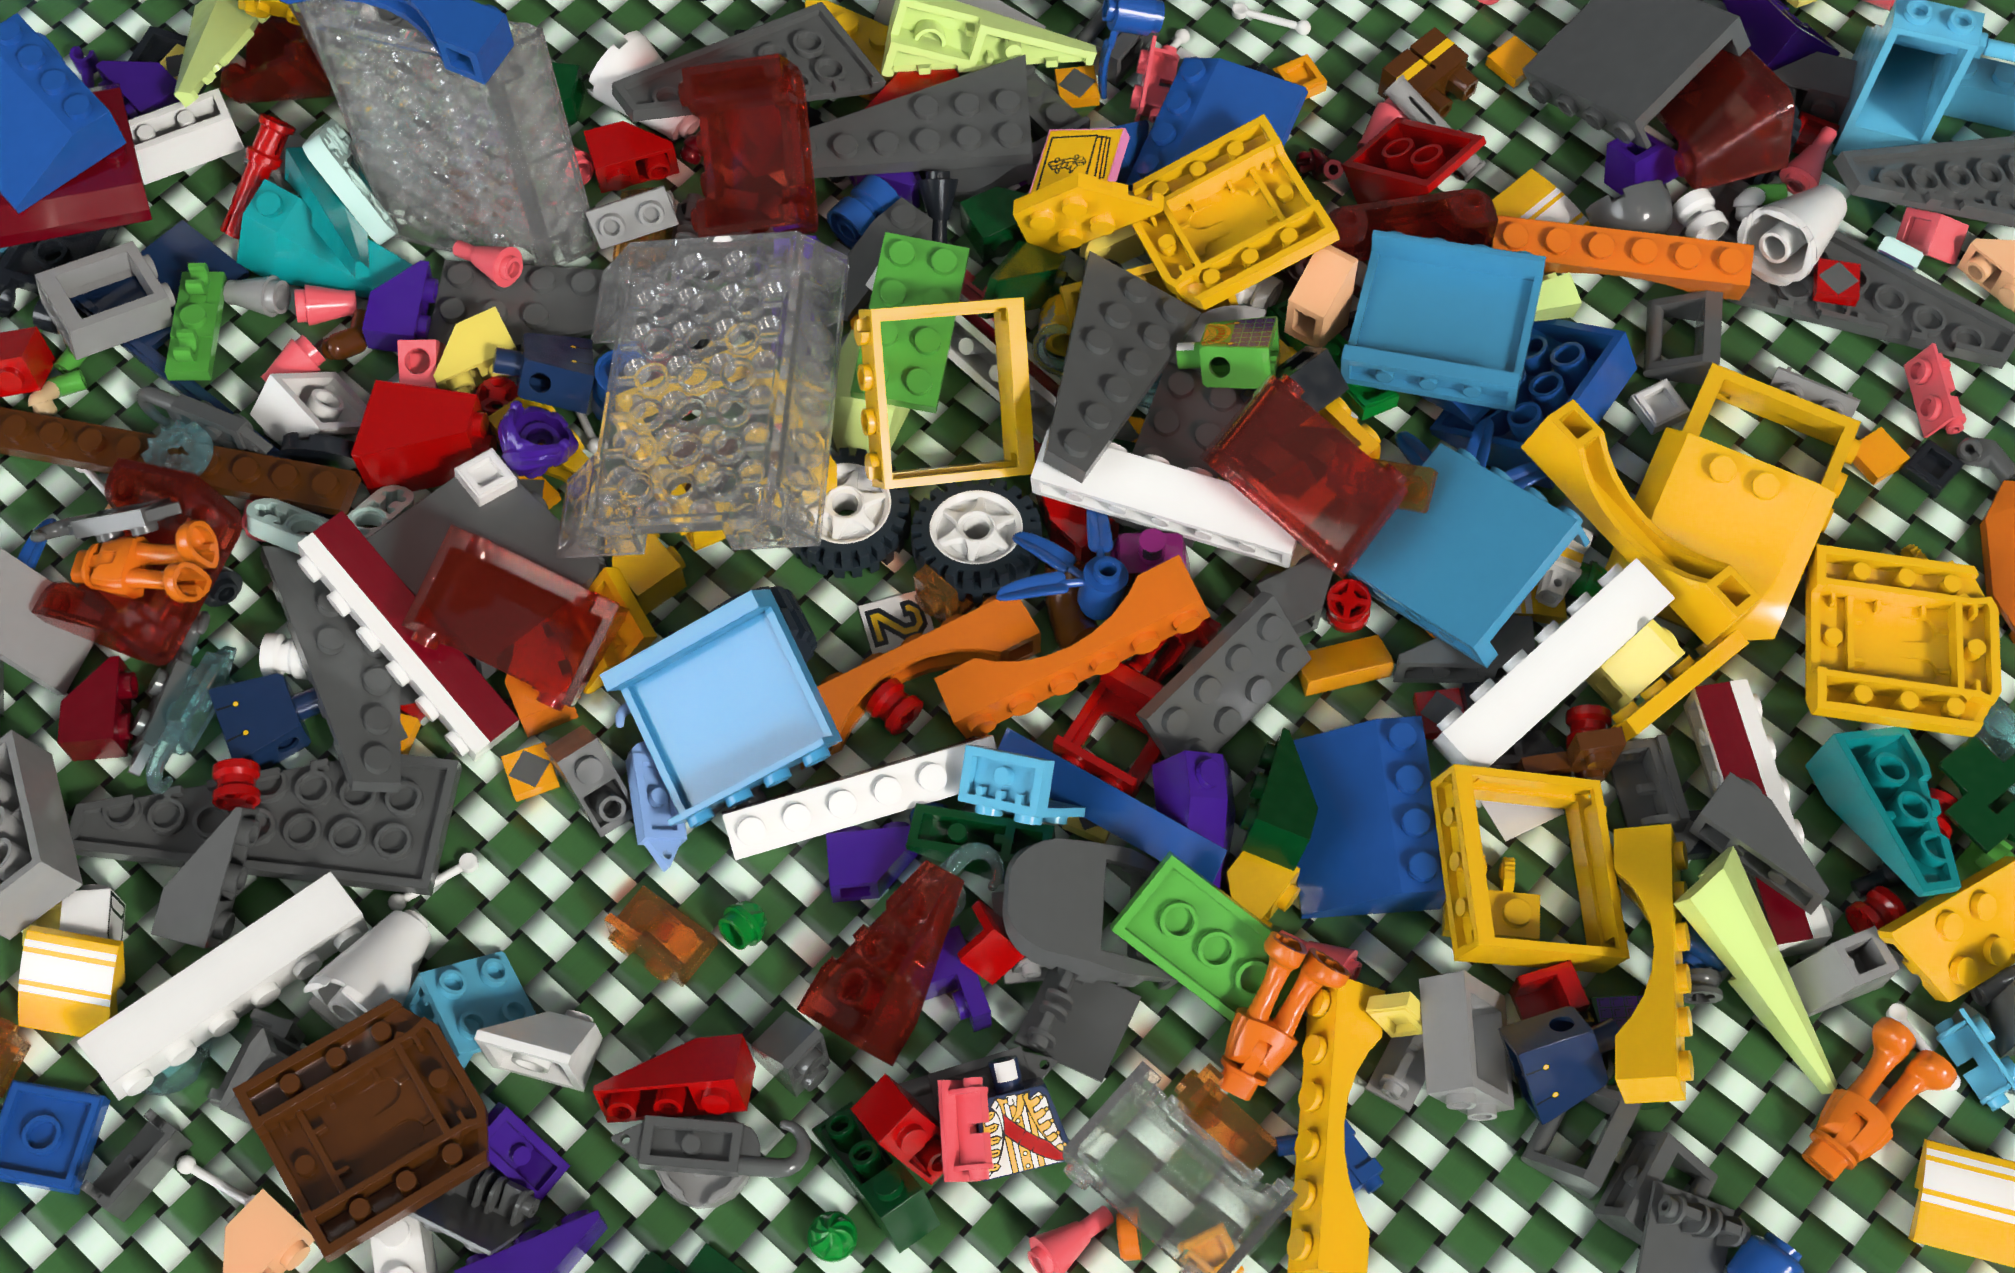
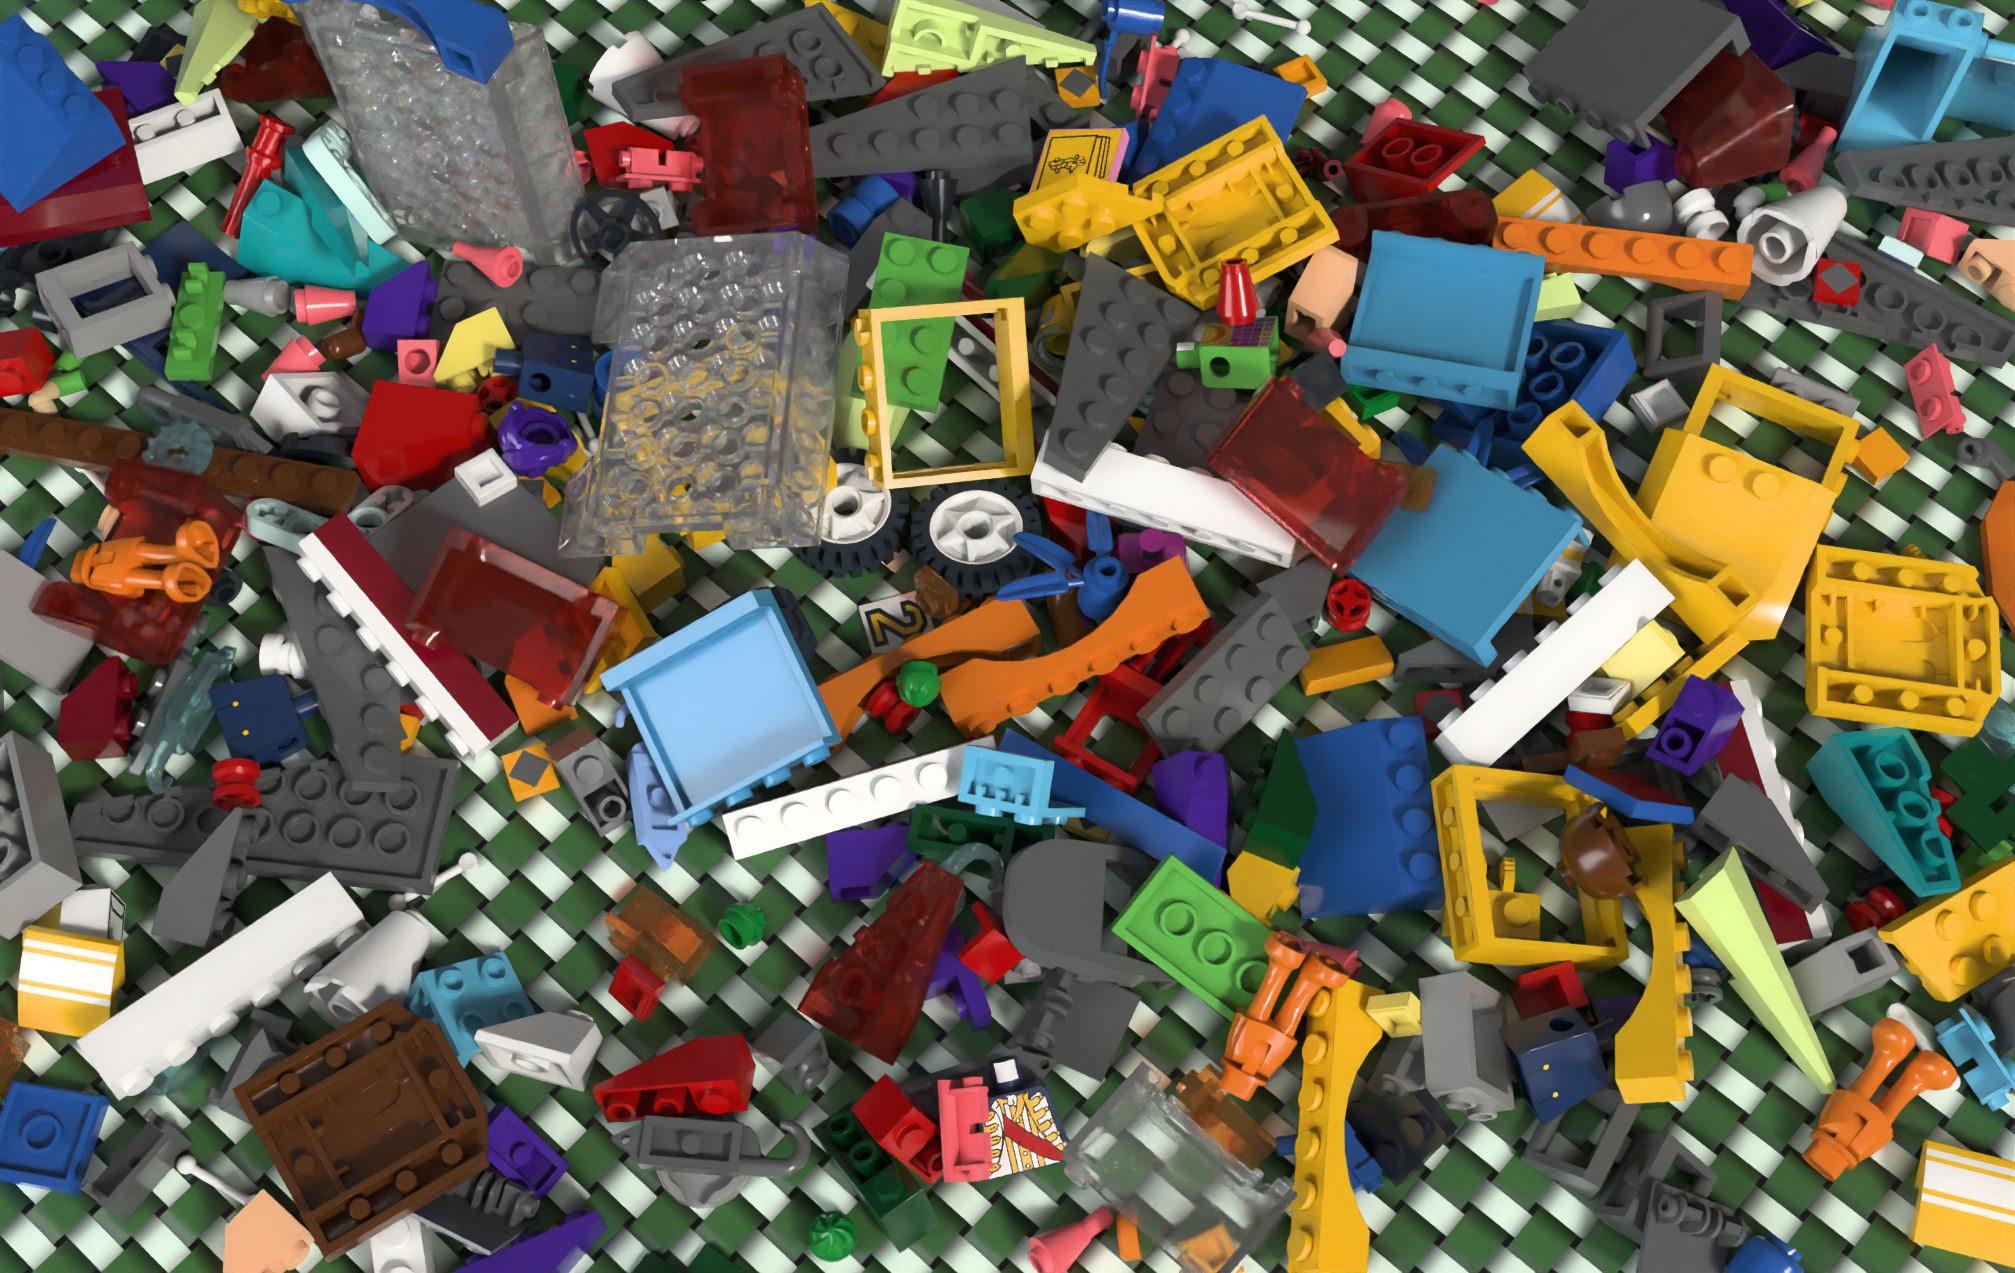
(86, 65): dark purple piece -> none
(111, 522): dark grey plate -> none
(613, 231): none -> black wheel
(636, 987): none -> red tile
(643, 169): none -> coral hinge
(918, 683): none -> green plate
(1236, 293): none -> red cone
(1327, 339): none -> coral cone
(1400, 1130): none -> black wing
(1419, 110): light grey pin -> none
(1433, 68): reddish brown hips -> none
(1509, 61): light orange tile -> none
(1599, 695): none -> white tile
(1599, 856): none -> reddish brown cylinder
(1630, 794): none -> blue tile
(1696, 726): none -> dark purple slope
(1931, 468): black tile -> none

